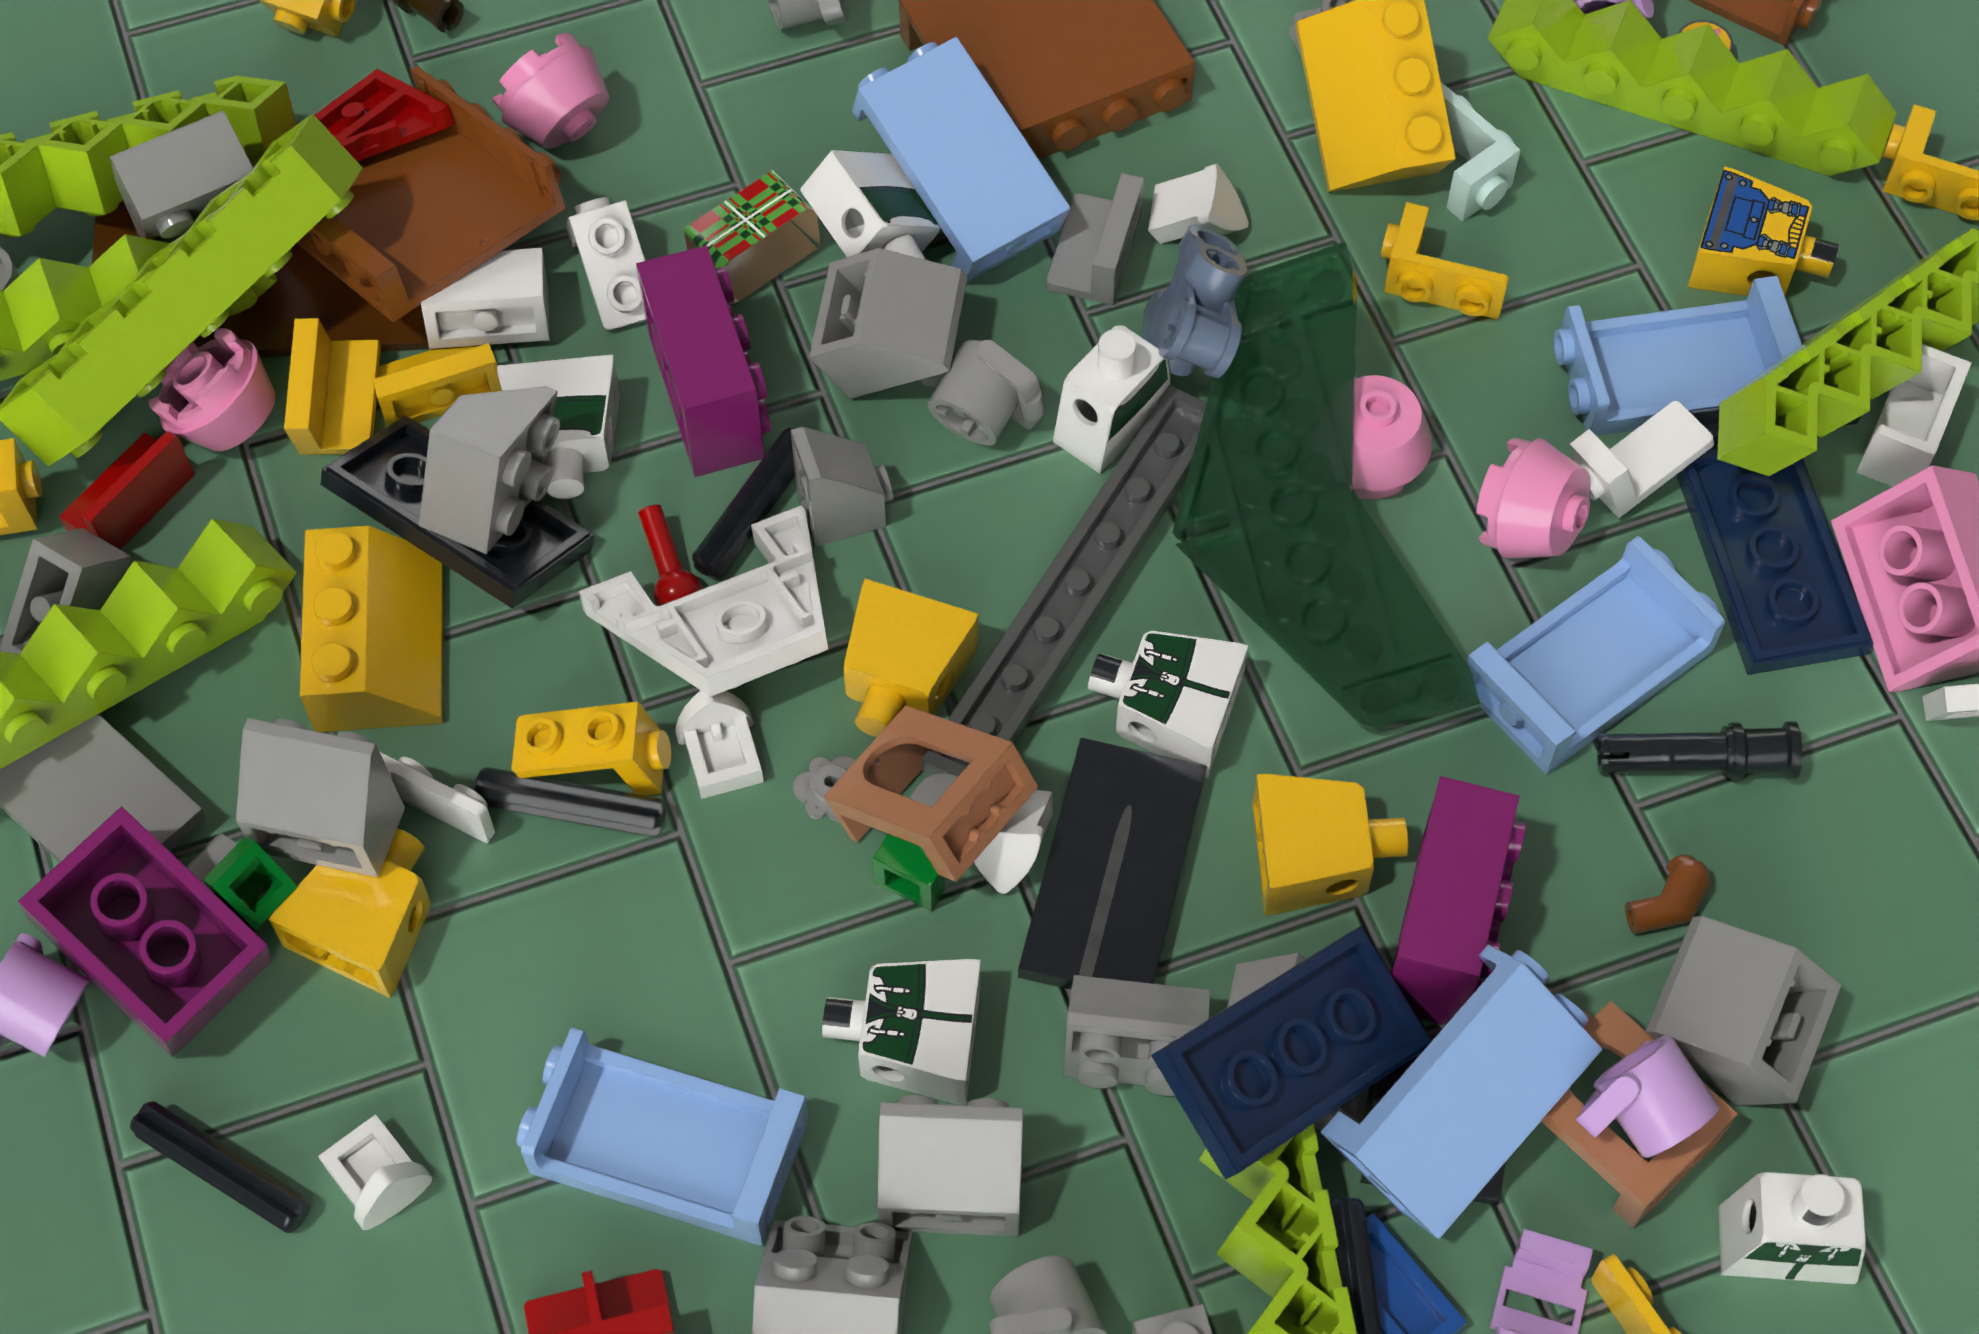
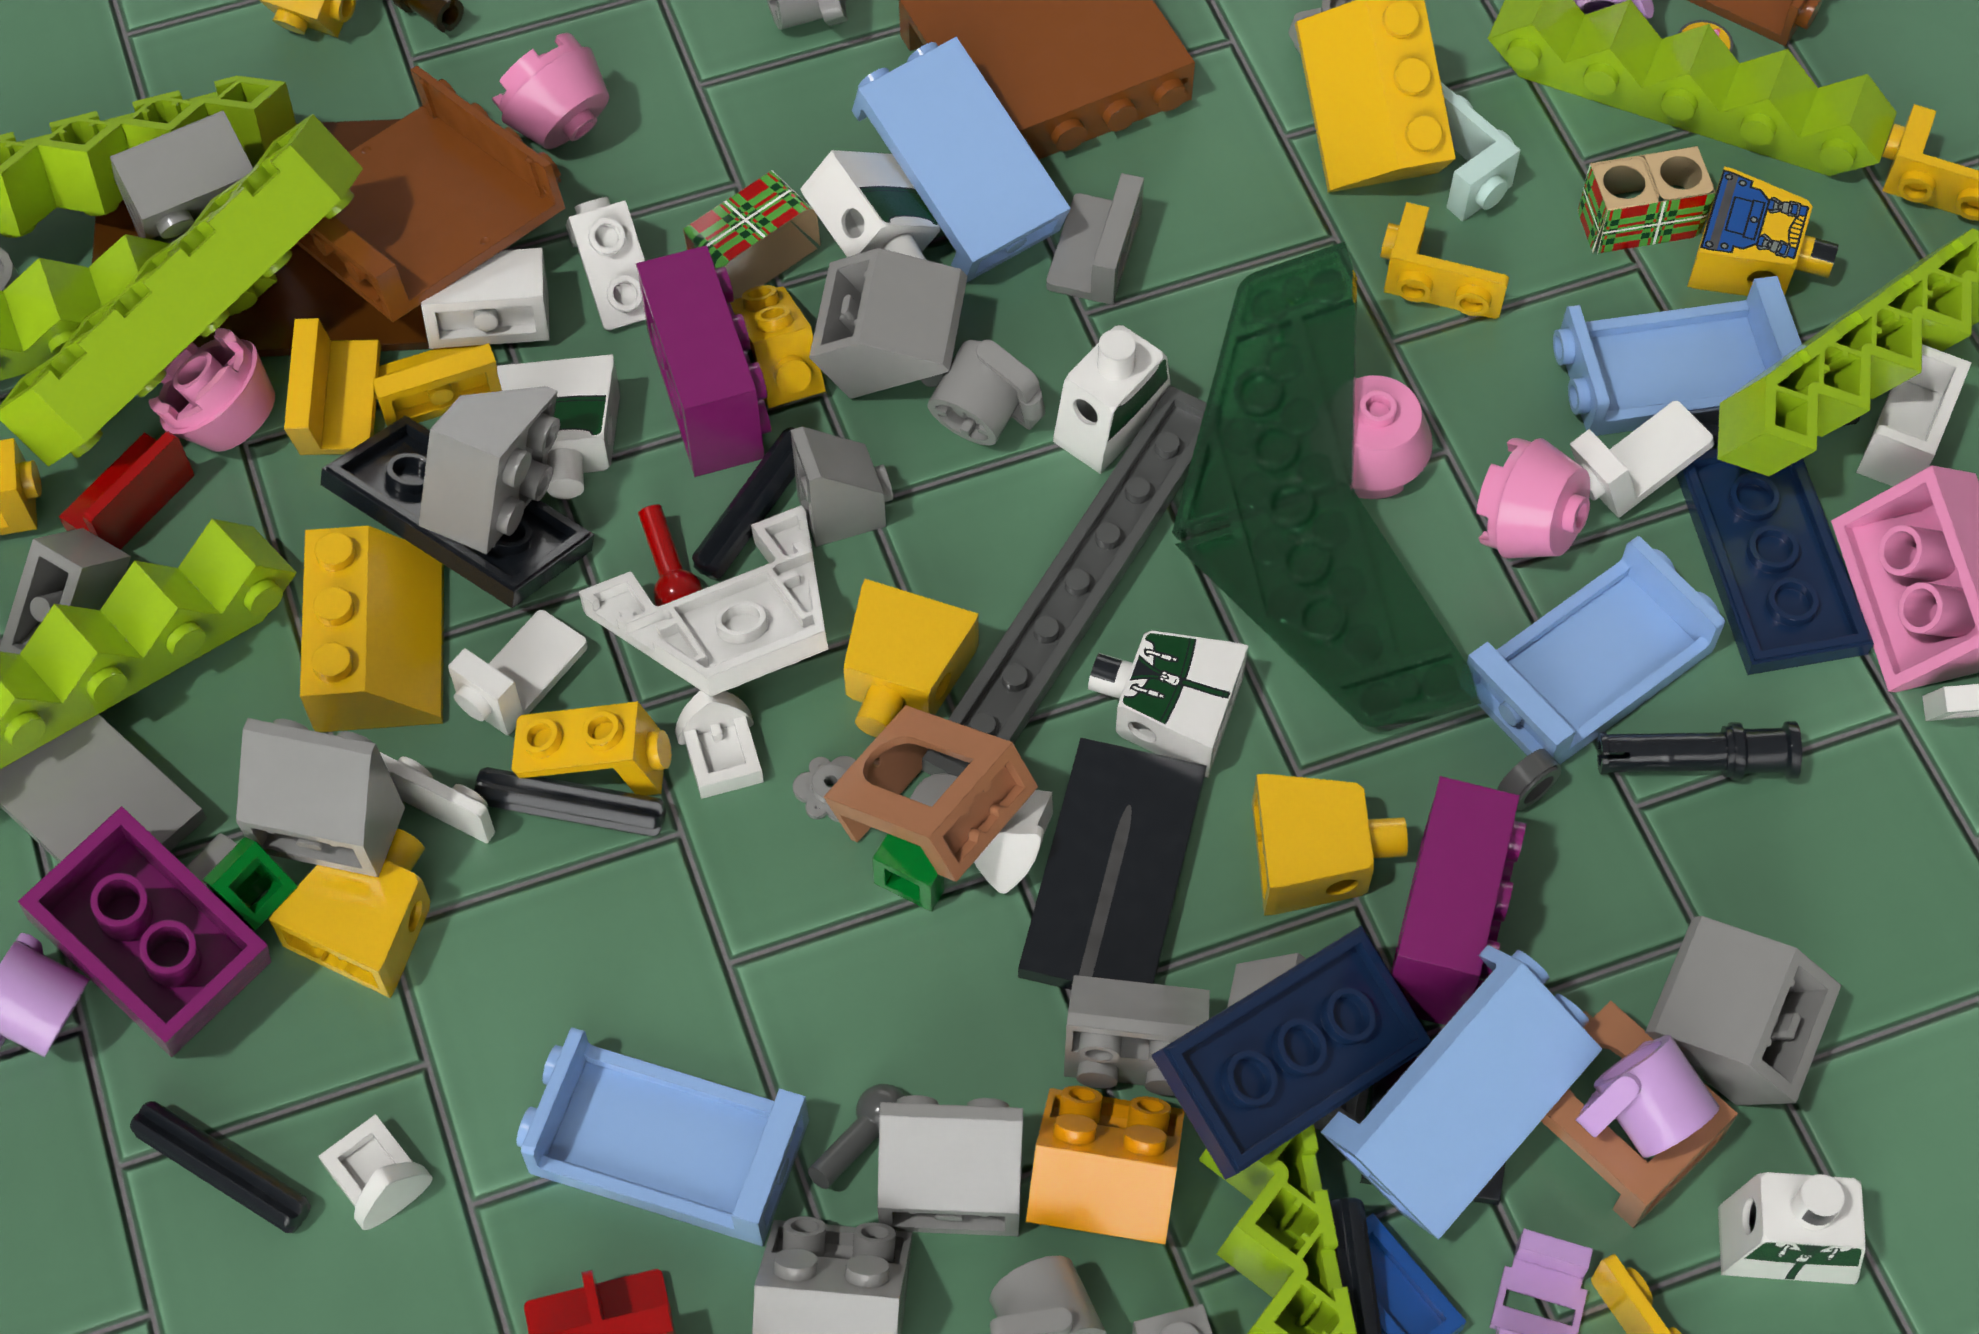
(383, 115): red wing -> none
(518, 673): none -> white bracket
(780, 344): none -> yellow bracket
(855, 1138): none -> dark grey bar
(914, 1026): white torso -> none
(1105, 1164): none -> light orange slope
(1197, 313): sand blue piece -> none
(1198, 199): white tile -> none
(1531, 778): none -> dark grey tile
(1643, 218): none -> piece
(1678, 900): dark orange arm -> none

